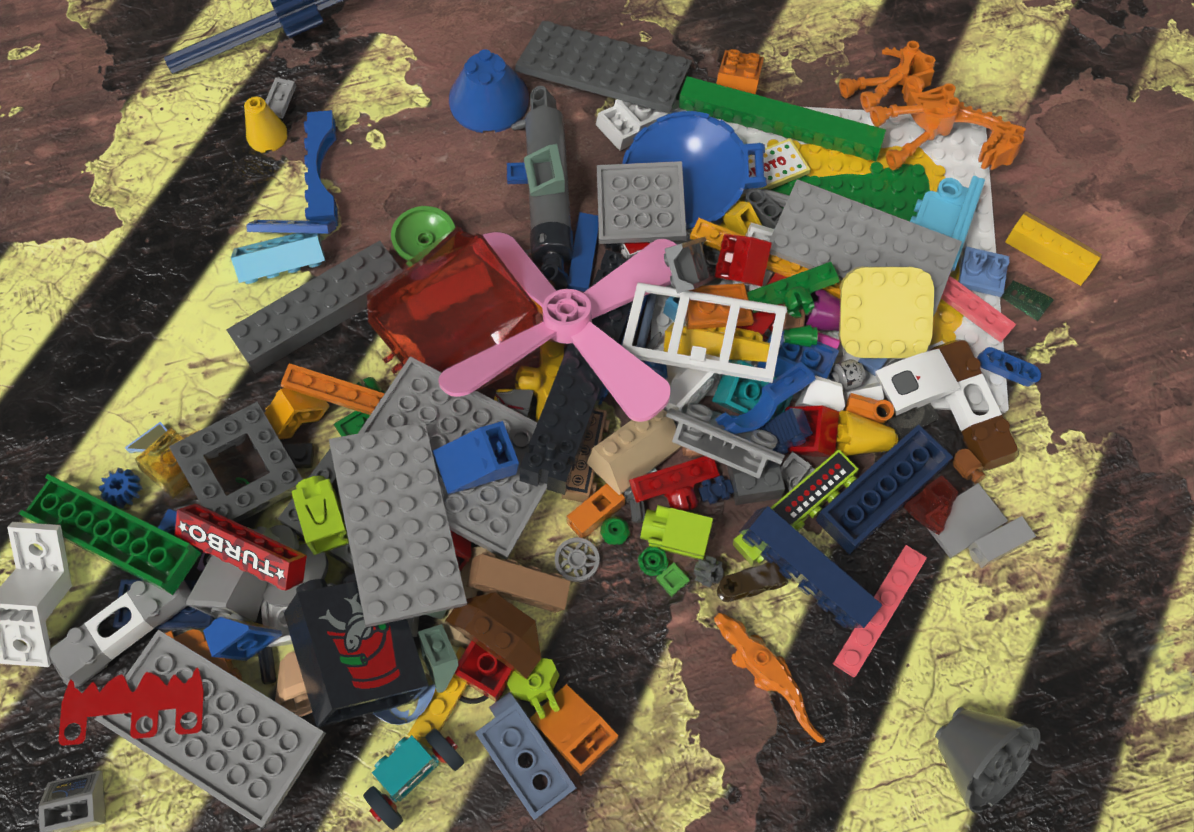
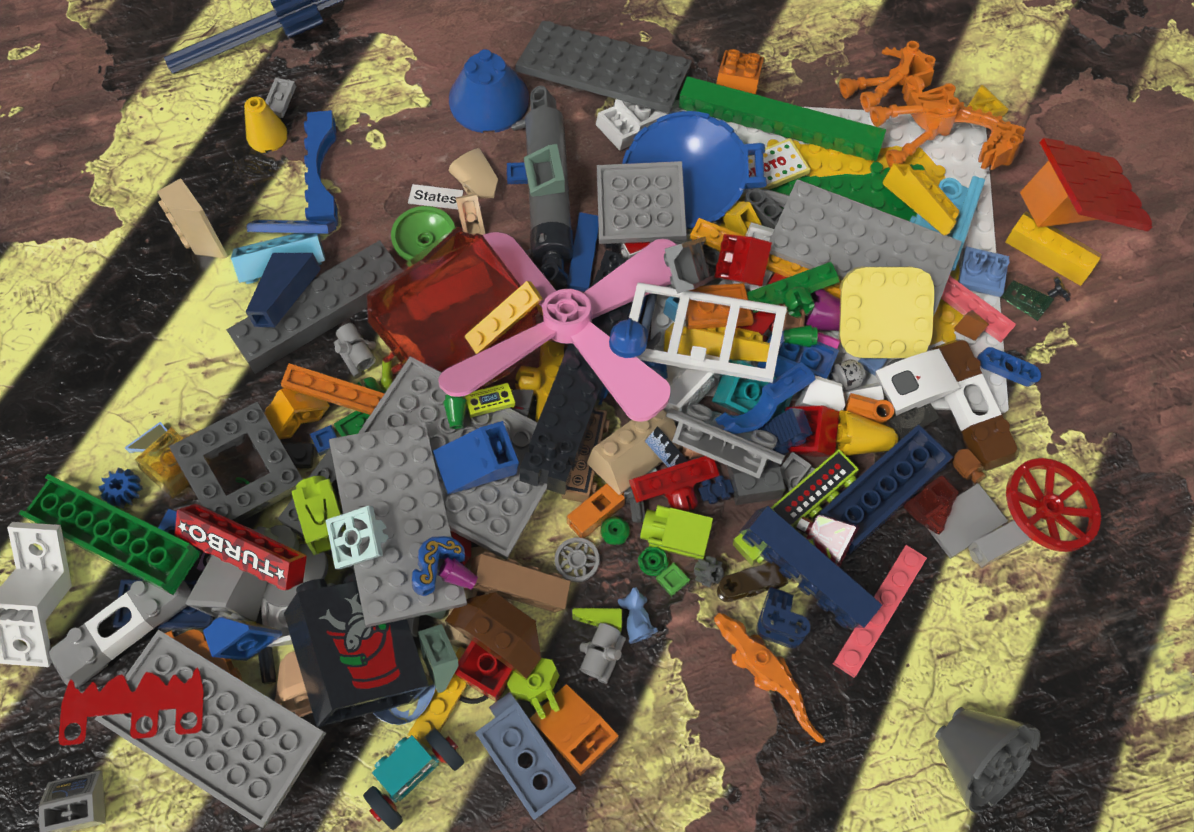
(190, 220): none -> tan slope
(281, 286): none -> dark blue slope
(321, 439): none -> blue tile
(339, 541): none -> light aqua piece
(354, 349): none -> light grey pin
(387, 375): none -> lime piece
(428, 556): none -> blue animal
(434, 196): none -> white sticker
(455, 411): none -> green cone
(456, 573): none -> magenta cone
(470, 214): none -> tan slope
(475, 174): none -> tan panel
(489, 400): none -> neon yellow tile
(503, 317): none -> yellow plate
(594, 616): none -> lime slope
(602, 652): none -> light grey pin
(628, 339): none -> blue piece
(638, 621): none -> medium blue animal
(665, 448): none -> sticker
(783, 627): none -> dark blue piece
(829, 535): none -> torso
(923, 196): none -> yellow wedge
(971, 325): none -> dark orange slope
(987, 102): none -> yellow wing
(1051, 507): none -> red wheel
(1059, 290): none -> black plant
(1081, 188): none -> red piece

